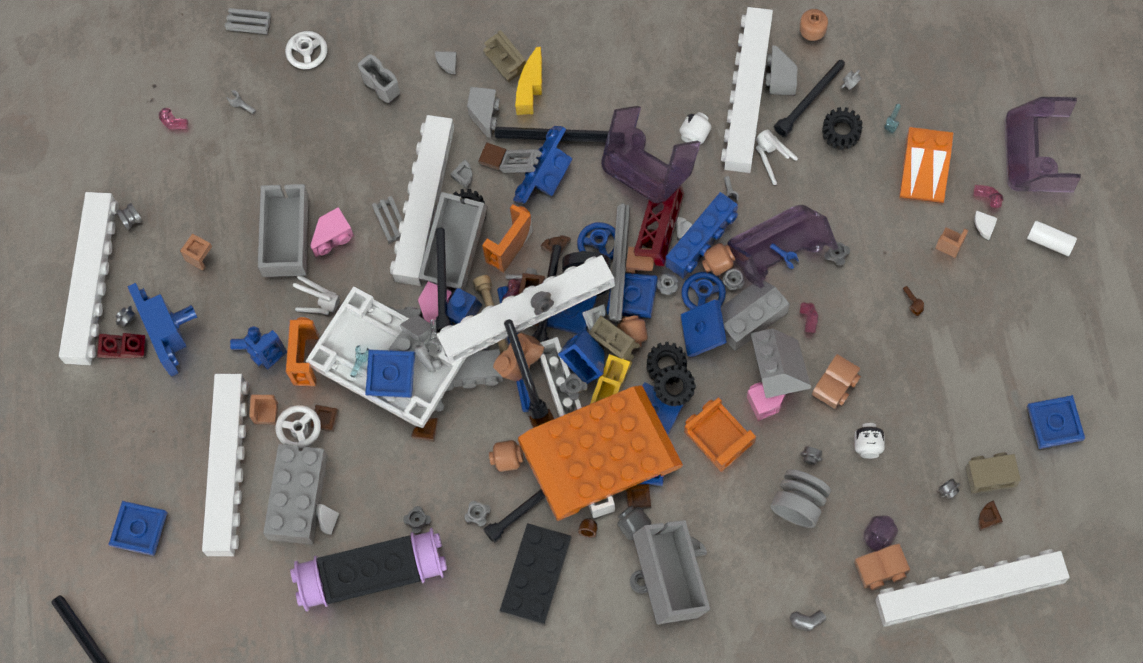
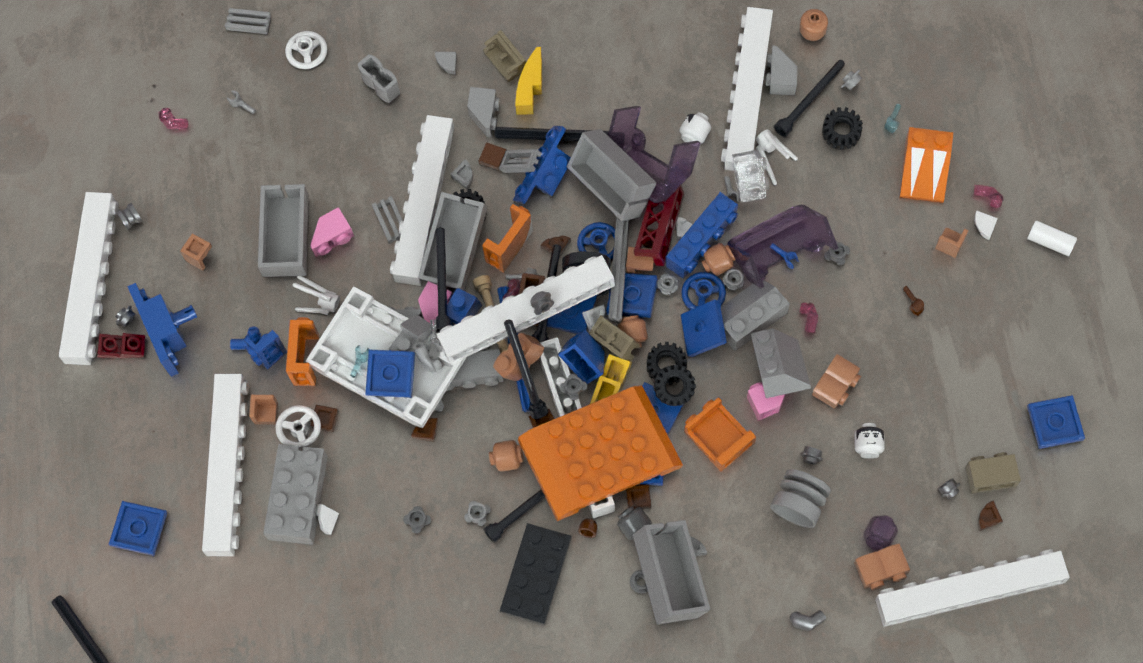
(368, 569): black brick -> none
(611, 174): none -> light grey piece
(749, 175): none -> clear brick
(1023, 165): clear purple windscreen -> none

